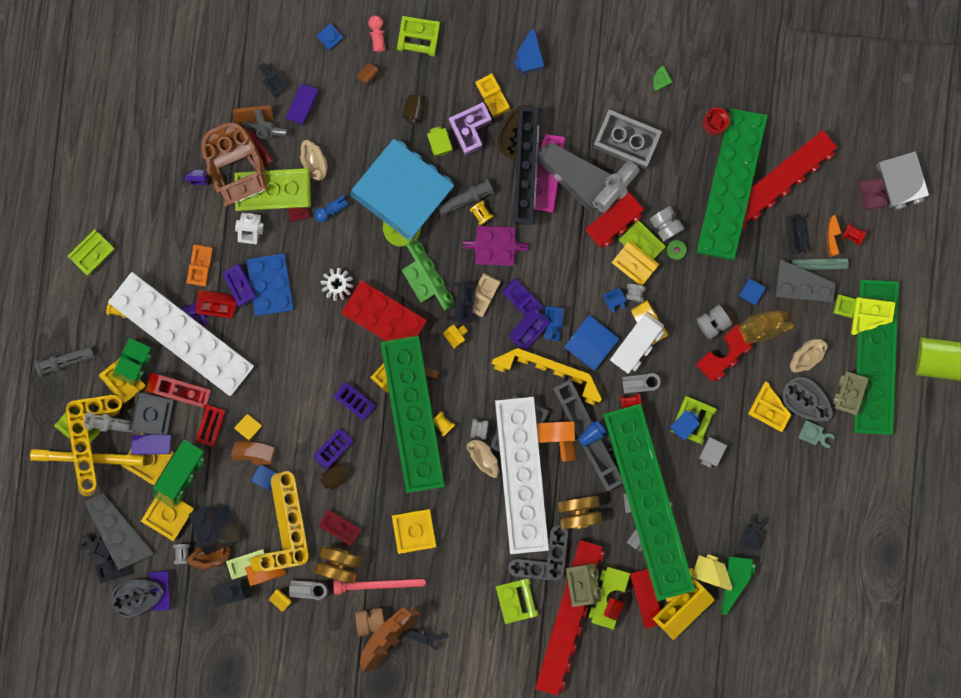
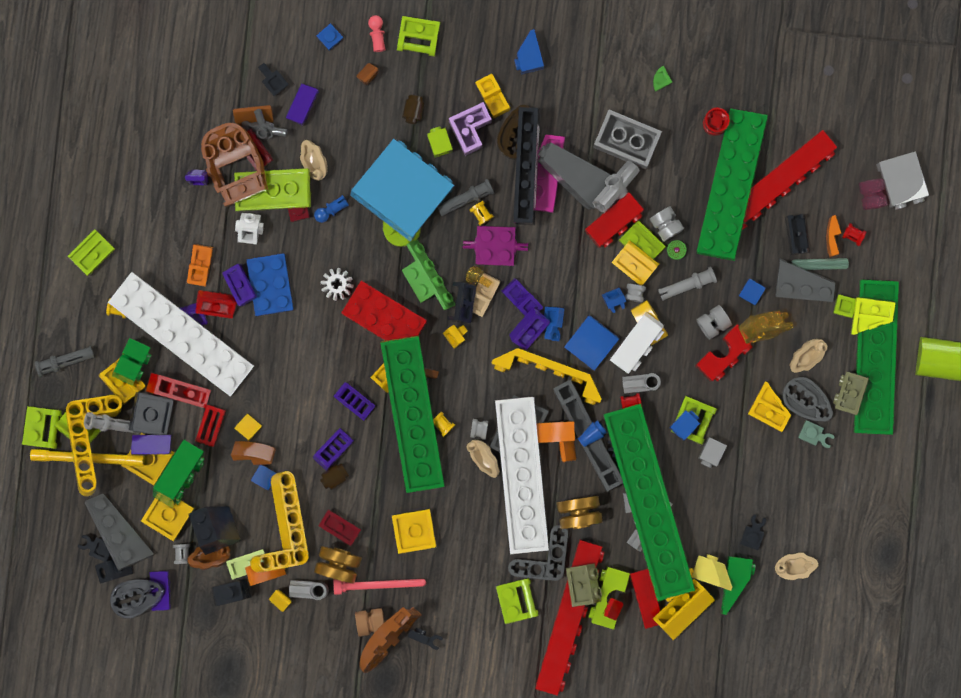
(35, 427): none -> lime plate
(474, 276): none -> clear yellow plate
(697, 280): none -> light grey pin
(795, 566): none -> tan arm

